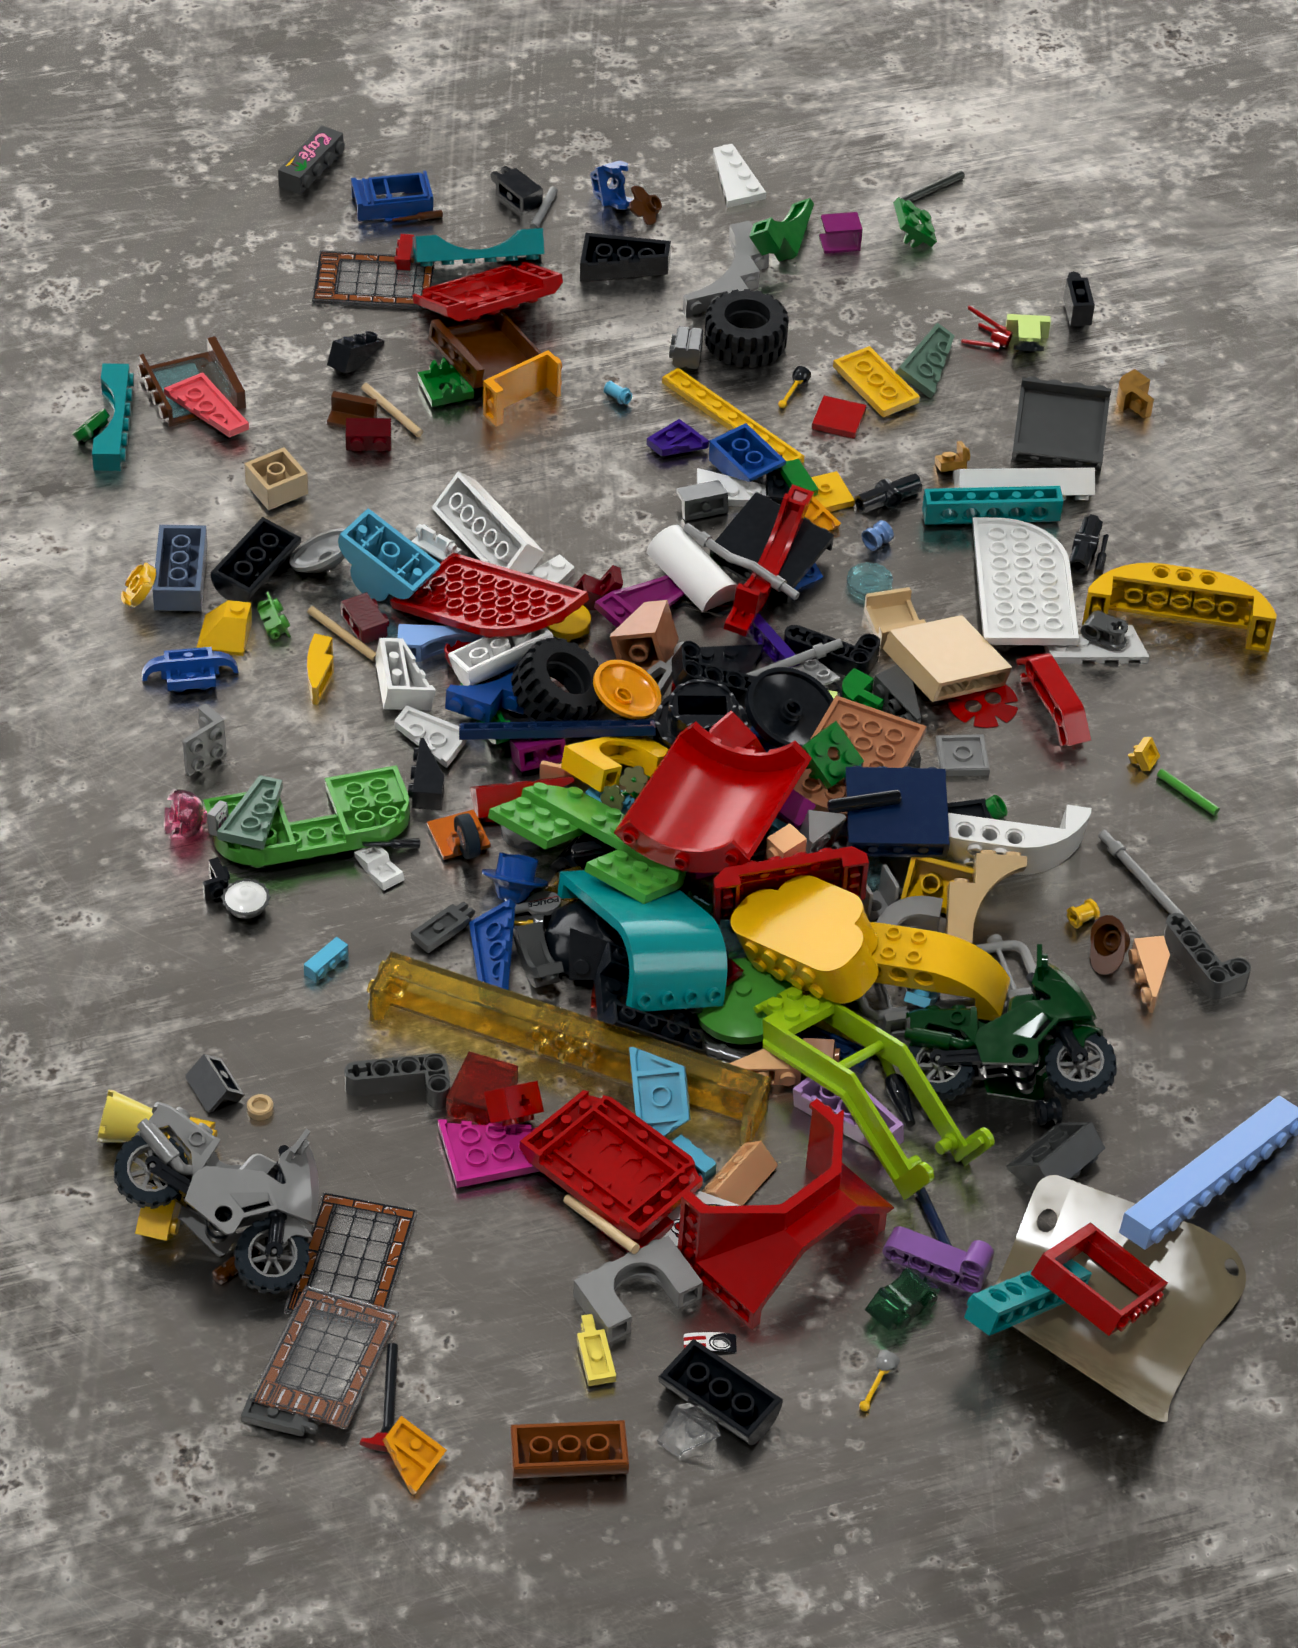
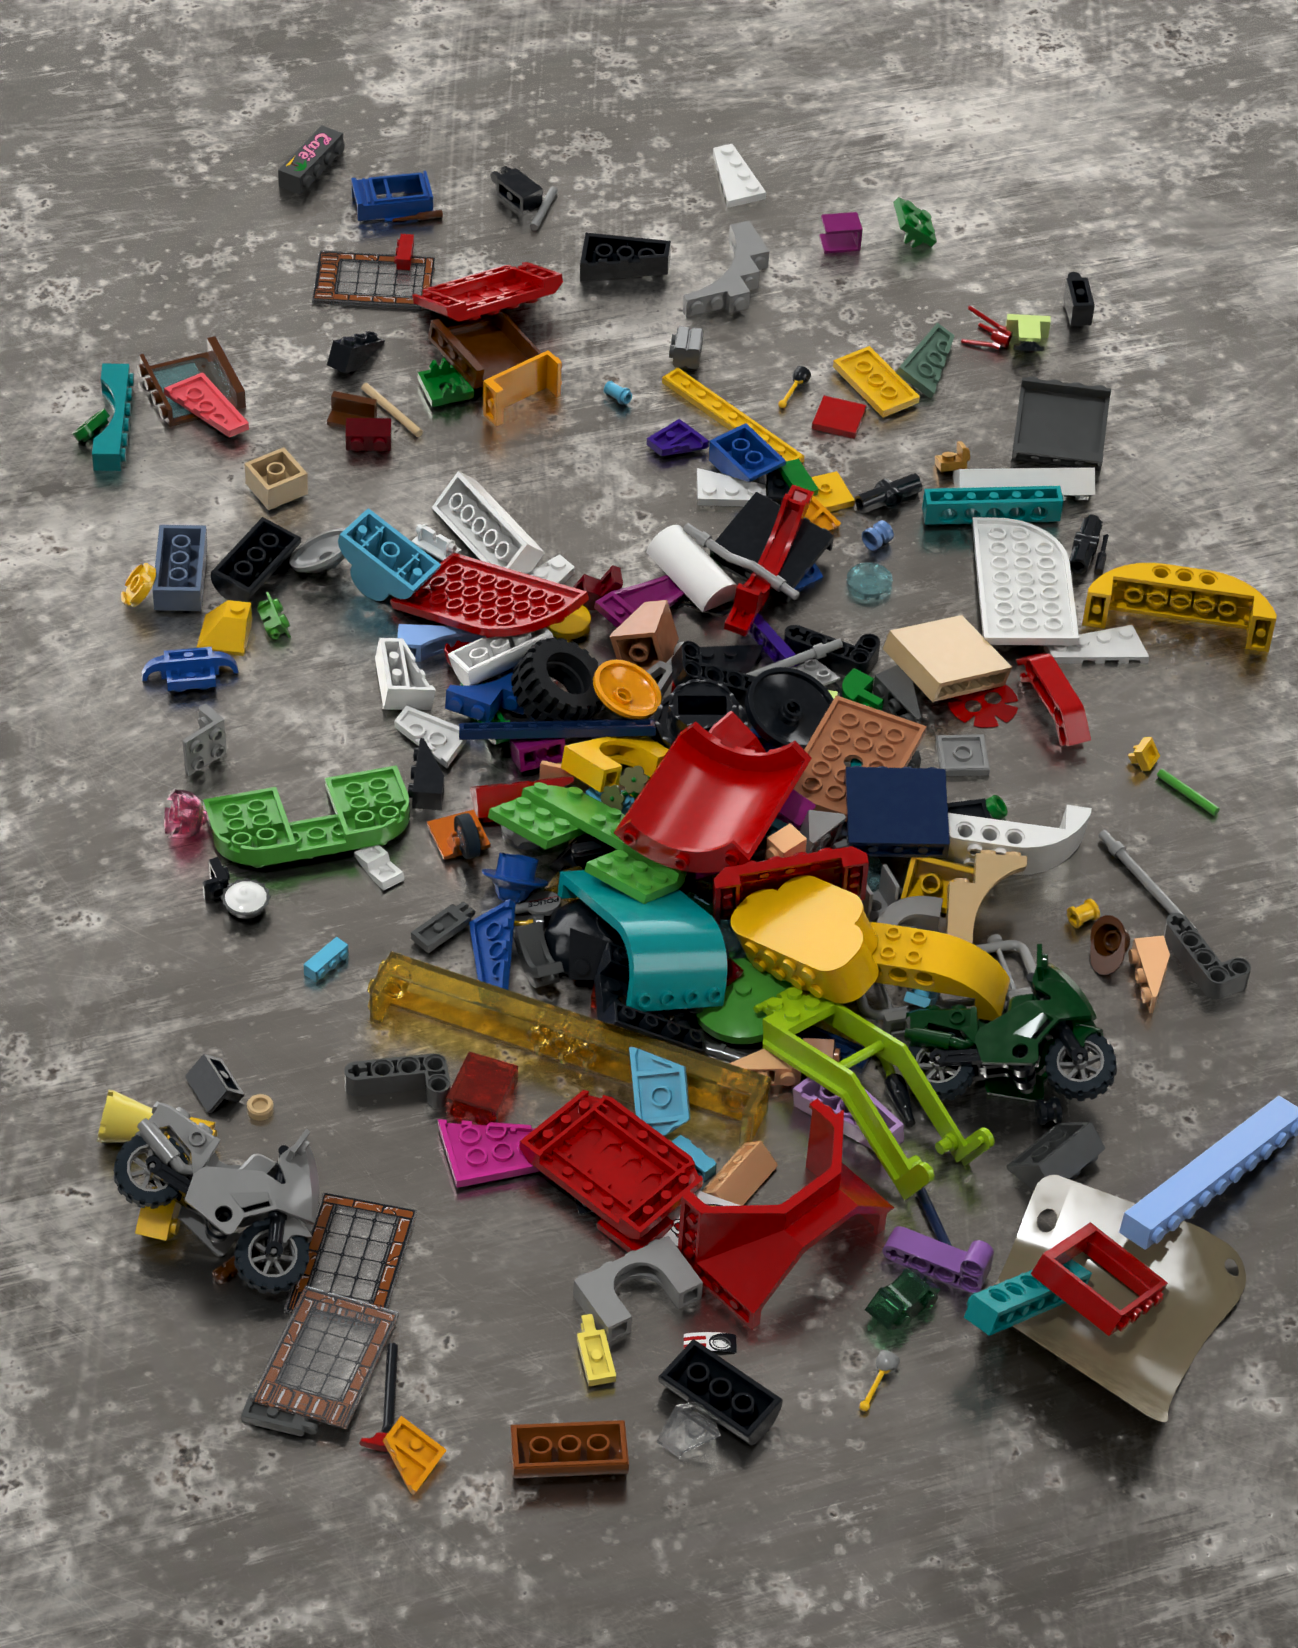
(217, 816): light grey tile -> none
(253, 815): sand green wing -> none
(319, 665): yellow slope -> none
(342, 633): tan bar -> none
(364, 618): dark red brick -> none
(395, 843): black piece -> none
(514, 1102): red brick -> none
(522, 243): teal arch -> none
(601, 1224): tan bar -> none
(613, 194): blue piece -> none
(644, 205): reddish brown plate -> none
(703, 500): dark grey panel -> none
(741, 346): black tyre -> none
(783, 237): green arch -> none
(822, 766): green piece -> none
(864, 801): black axle -> none
(890, 611): tan panel -> none
(934, 186): pearl dark grey bar -> none
(1103, 628): dark grey piece -> none
(1134, 393): pearl gold brick -> none

